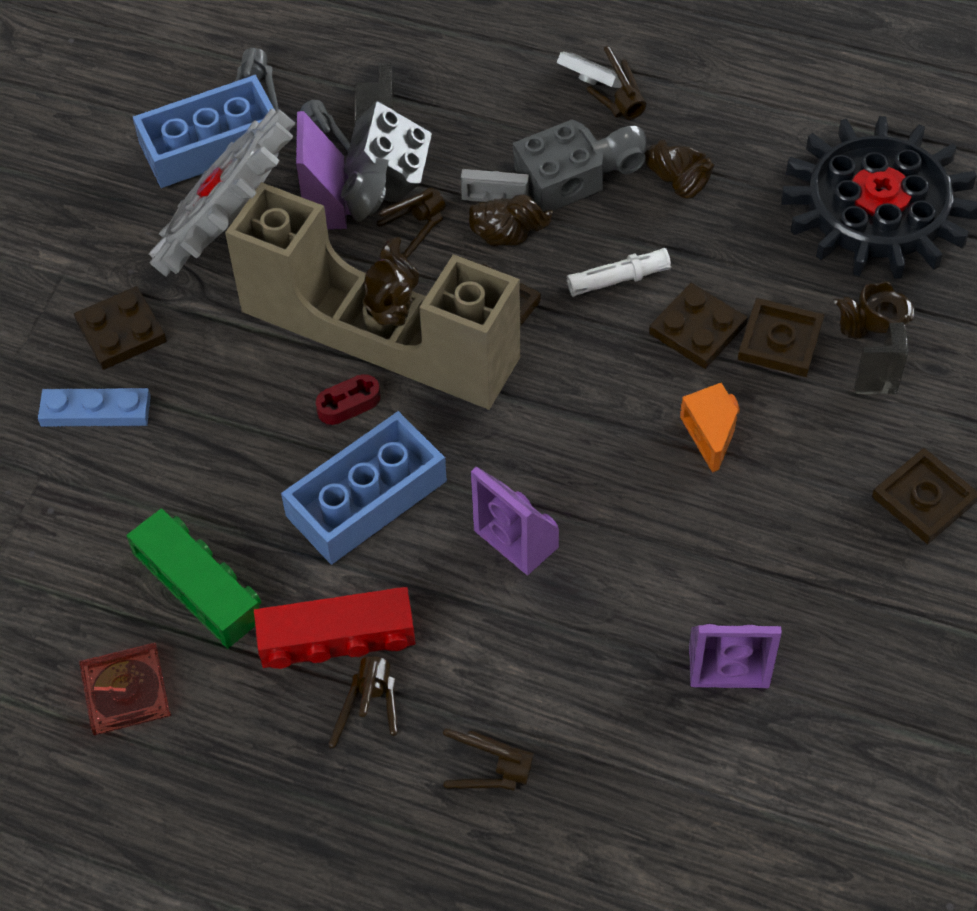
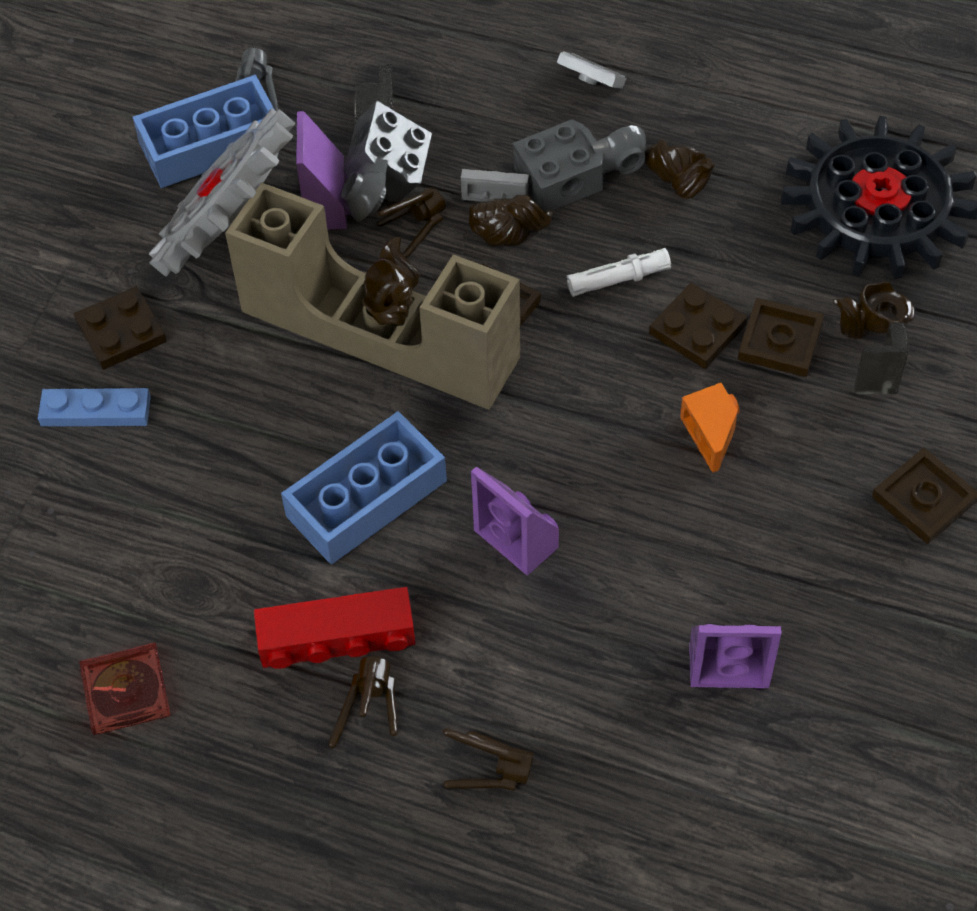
(195, 577): green brick -> none
(318, 114): dark grey plant -> none
(347, 398): dark red beam -> none
(628, 97): dark brown plant -> none

